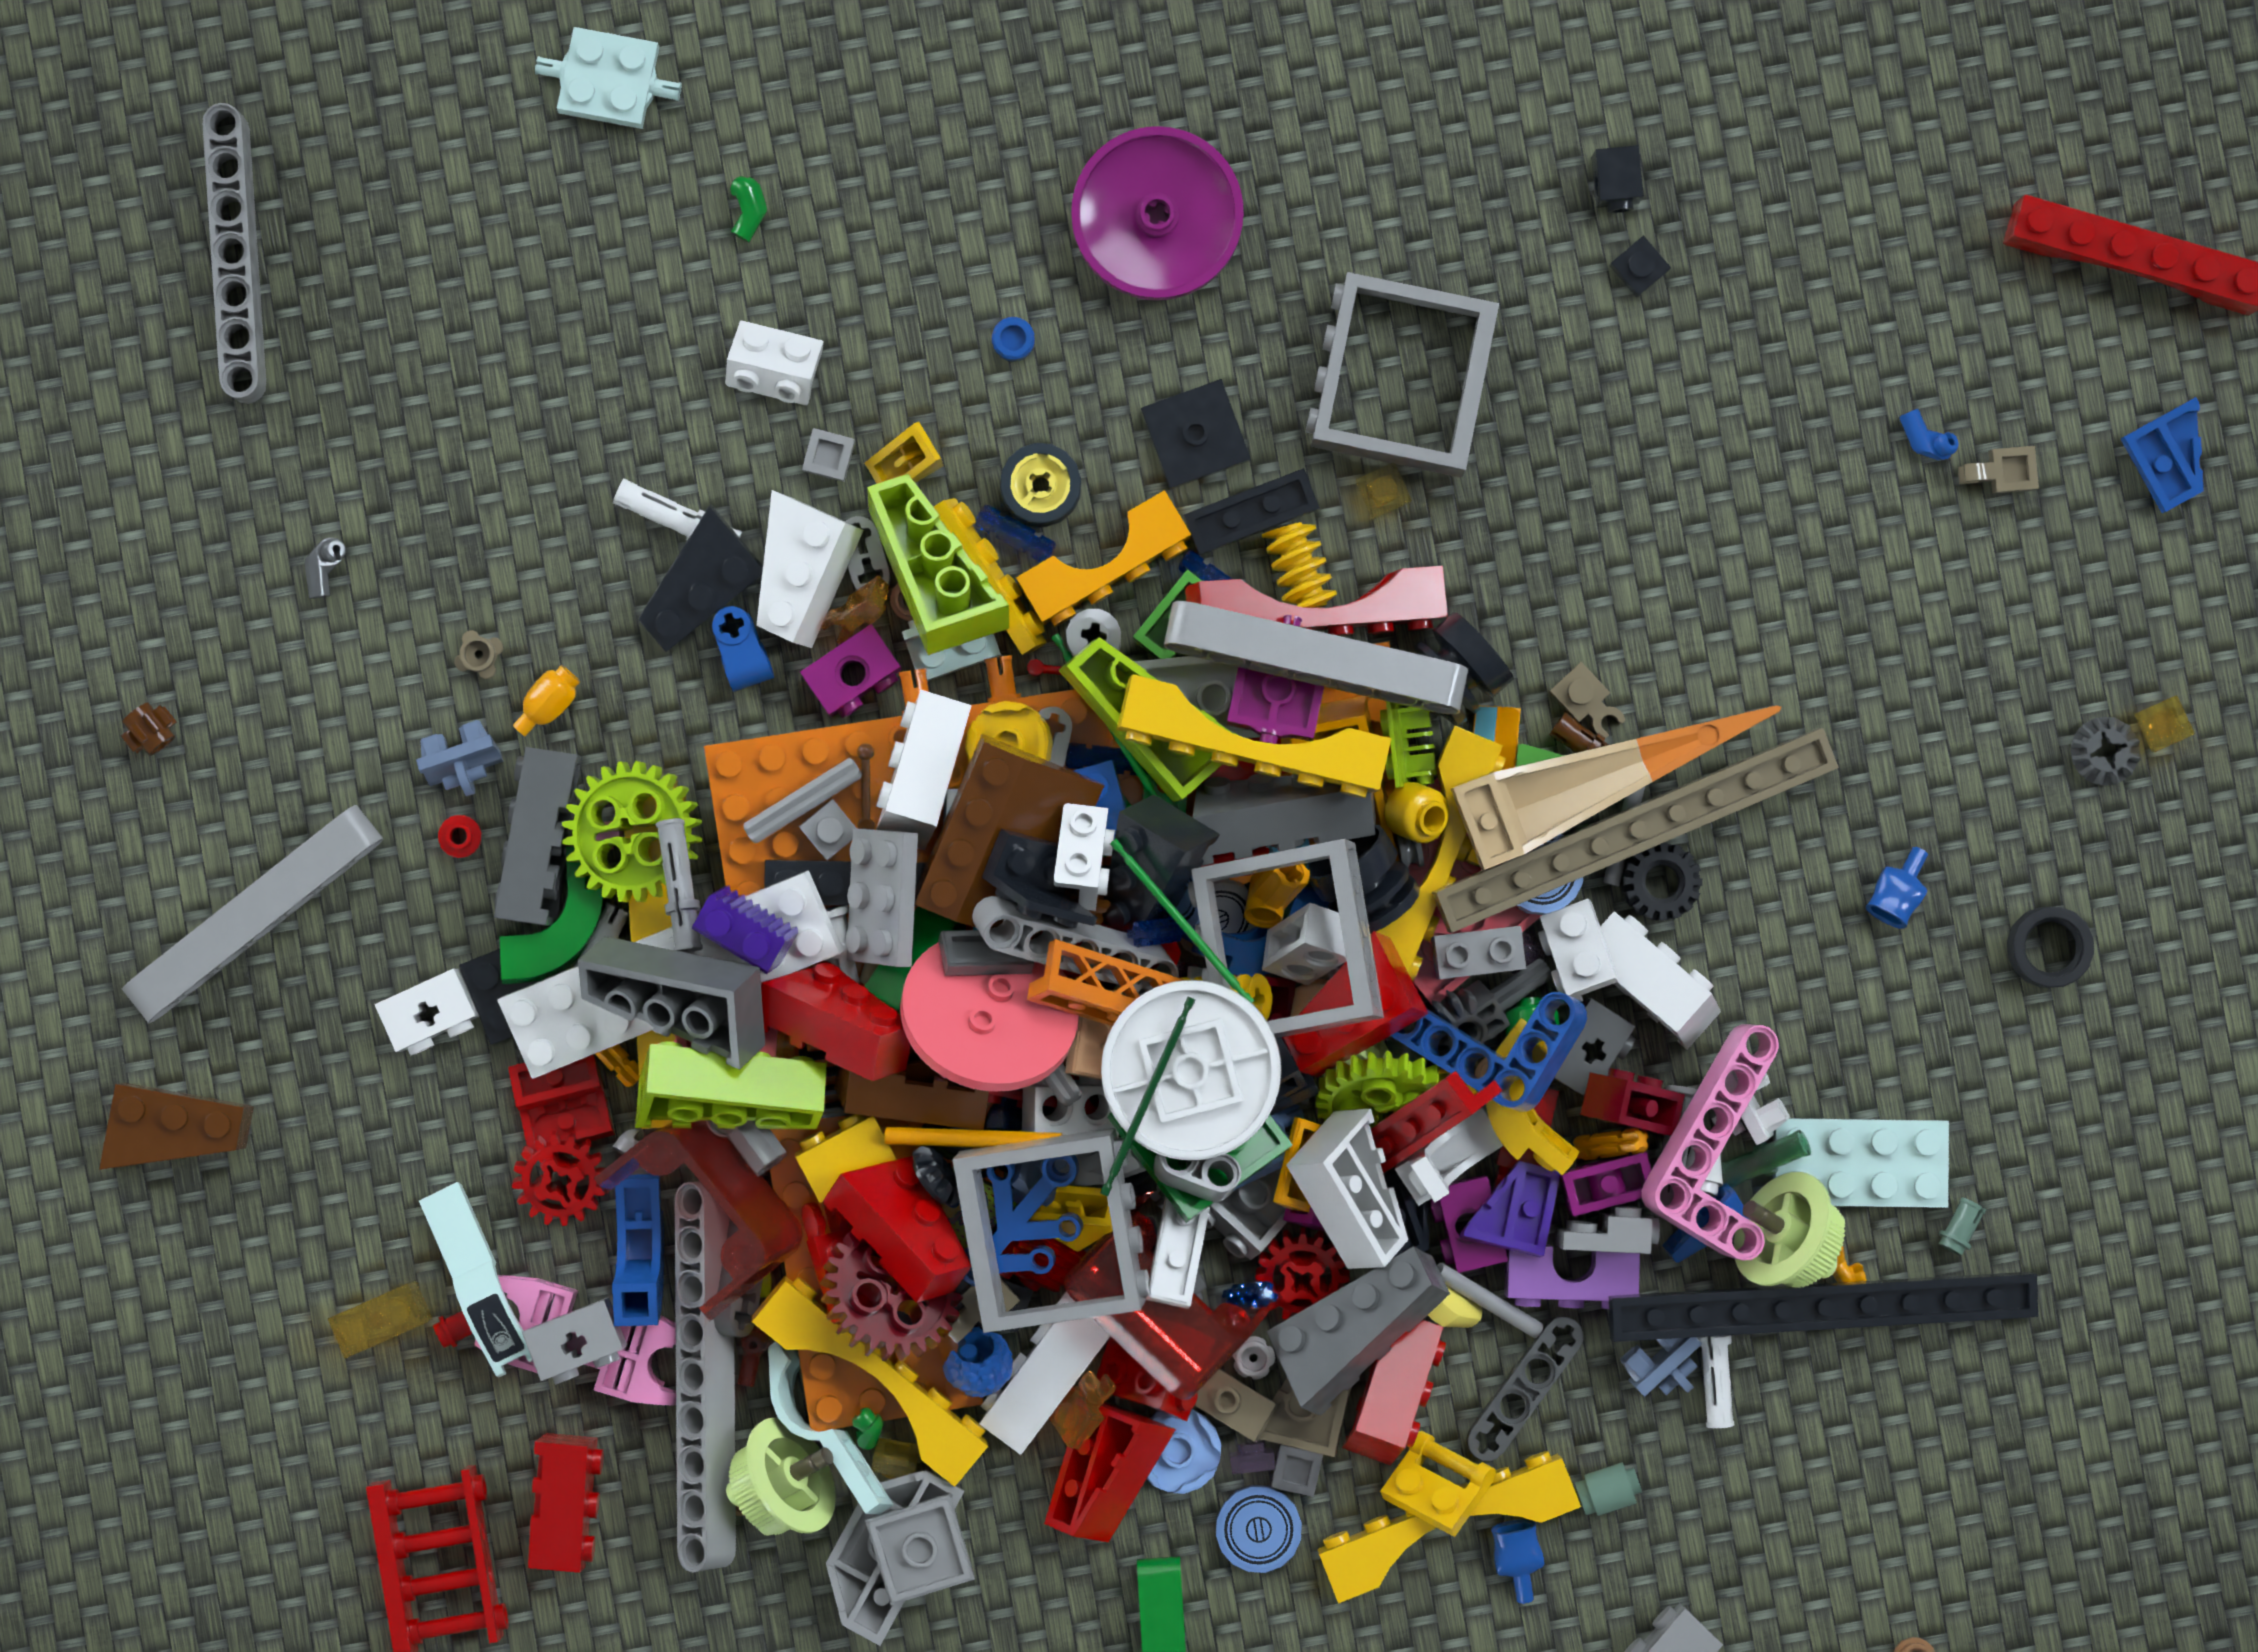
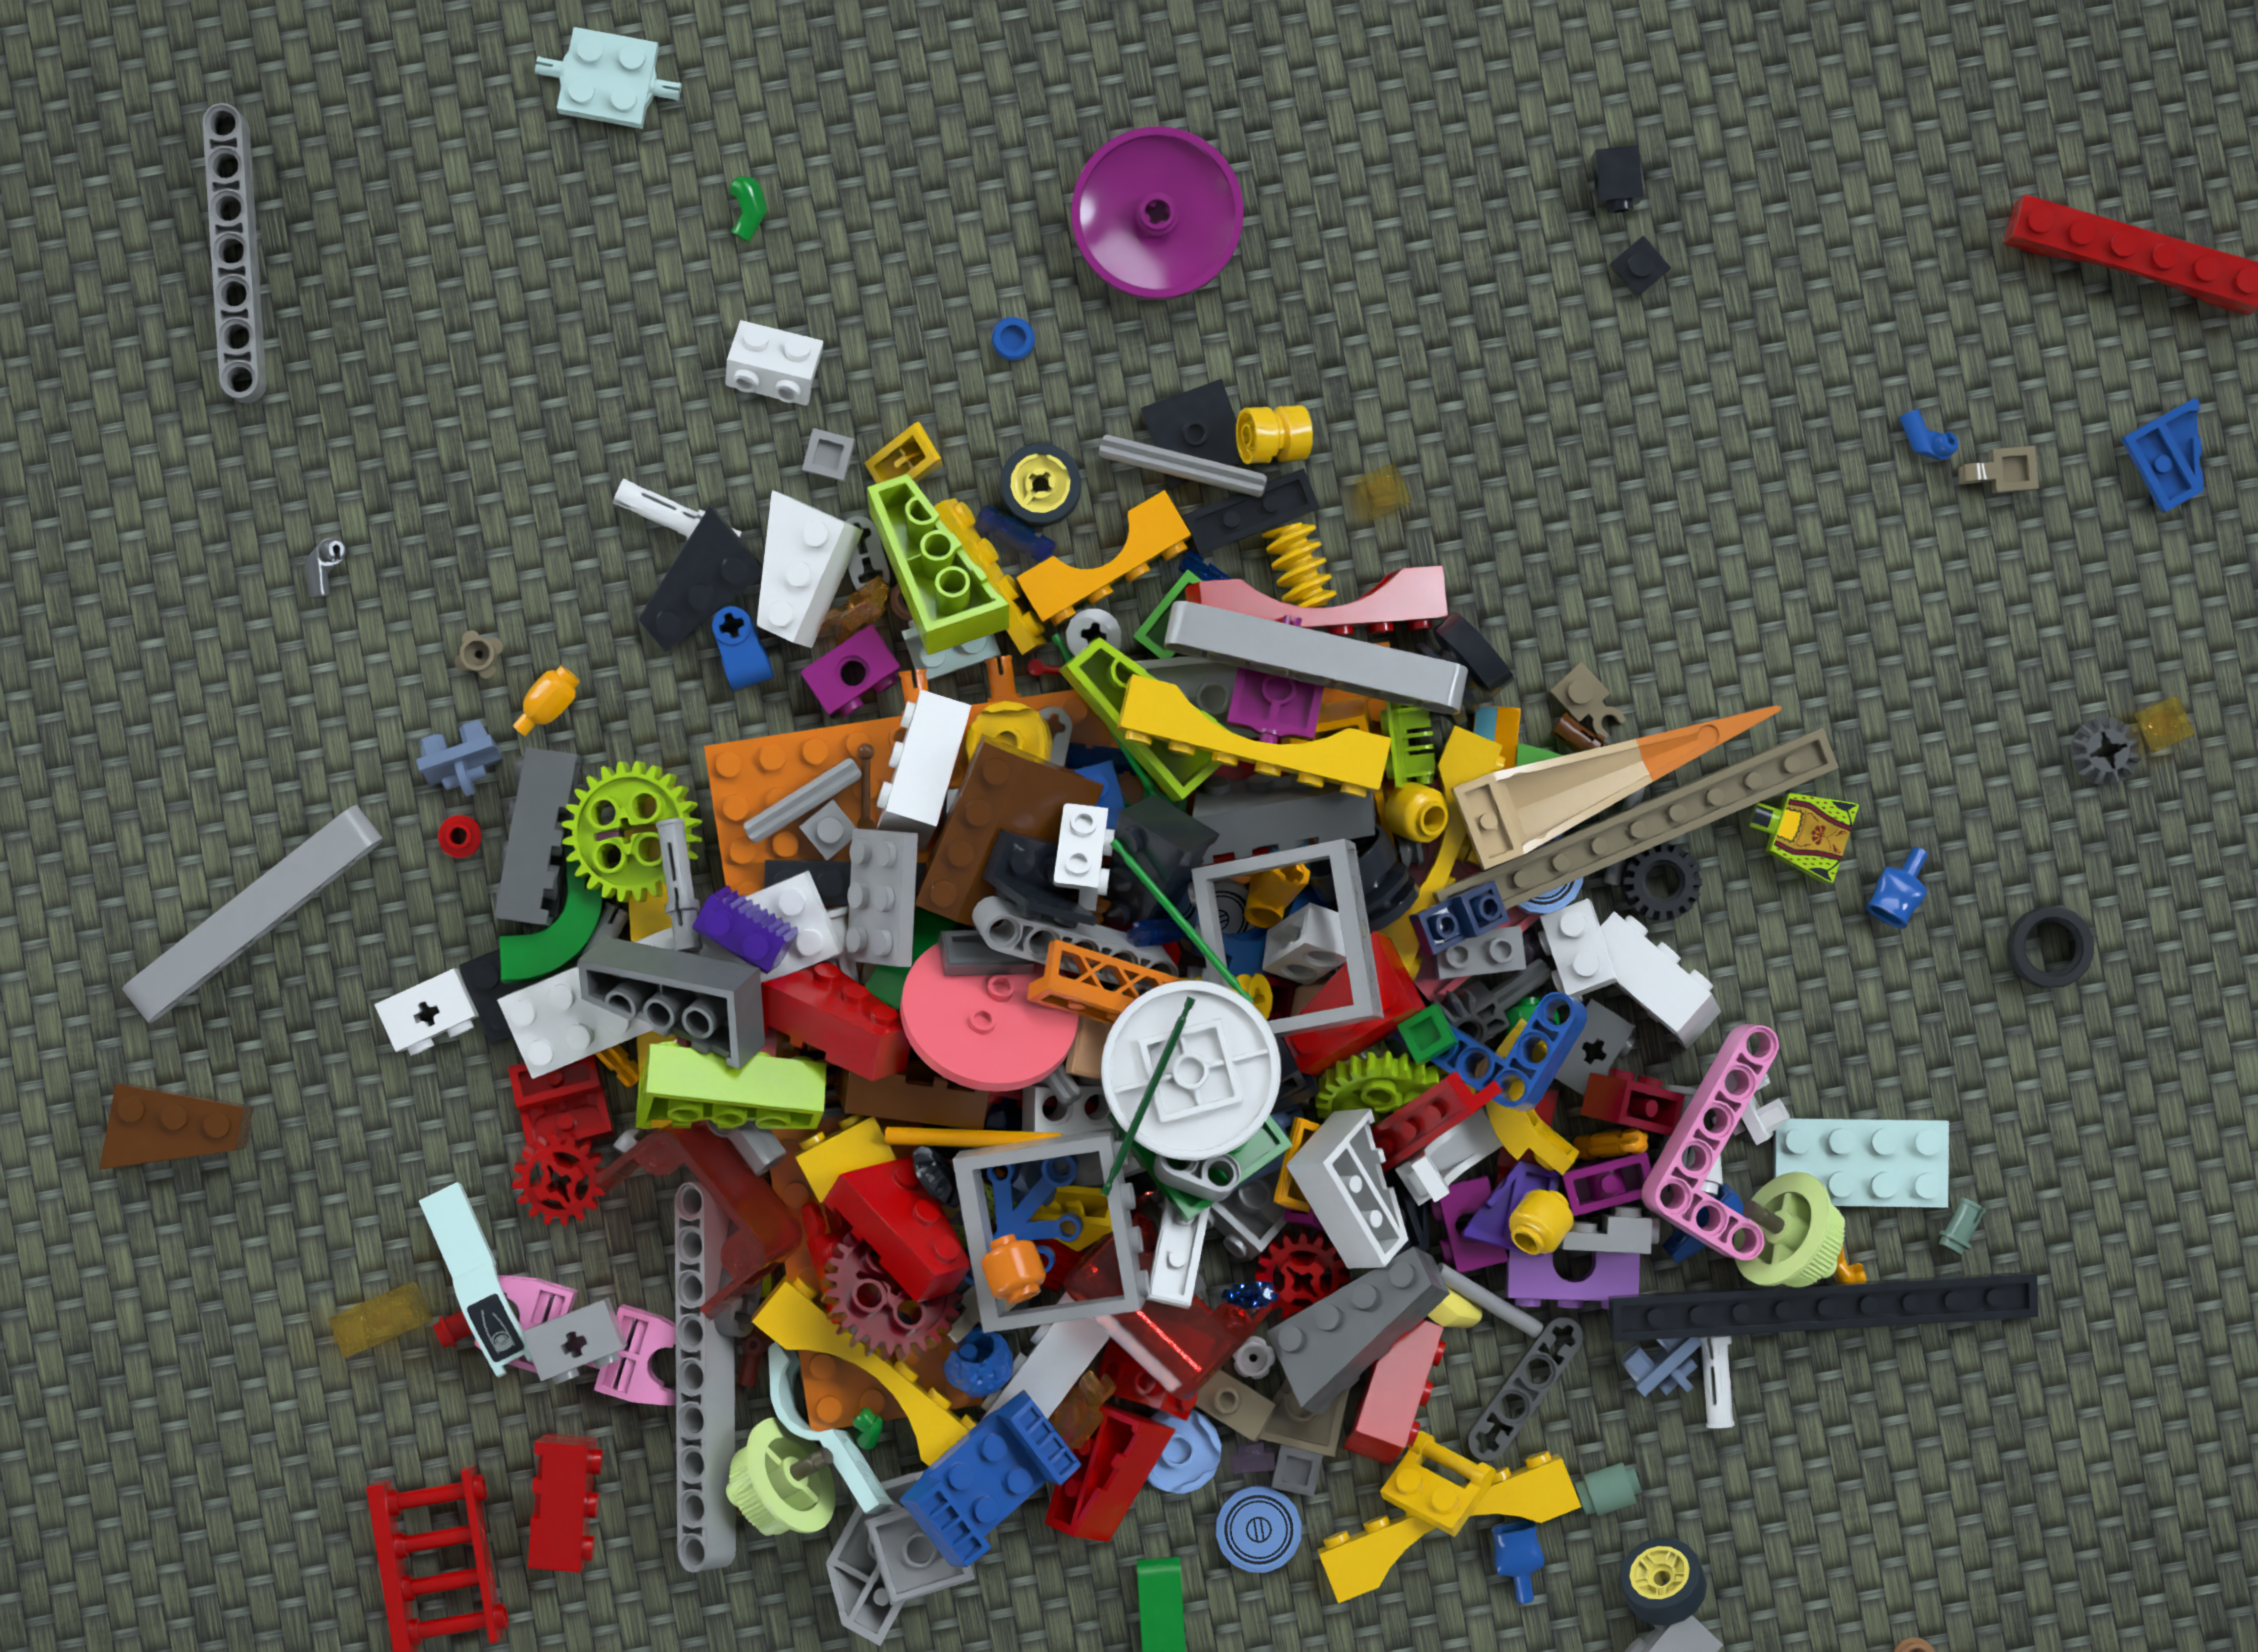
(148, 729): reddish brown gear -> none
(640, 1252): blue arch -> none
(895, 1458): clear yellow plate -> none
(987, 1478): none -> blue plate
(1013, 1269): none -> orange head
(1182, 465): none -> light grey axle
(1276, 433): none -> yellow wheel
(1327, 377): light grey window -> none
(1427, 1034): none -> green plate
(1459, 918): none -> dark blue slope
(1540, 1221): none -> yellow head
(1644, 1574): none -> wheel
(1766, 1158): clear green pin -> none
(1807, 832): none -> torso

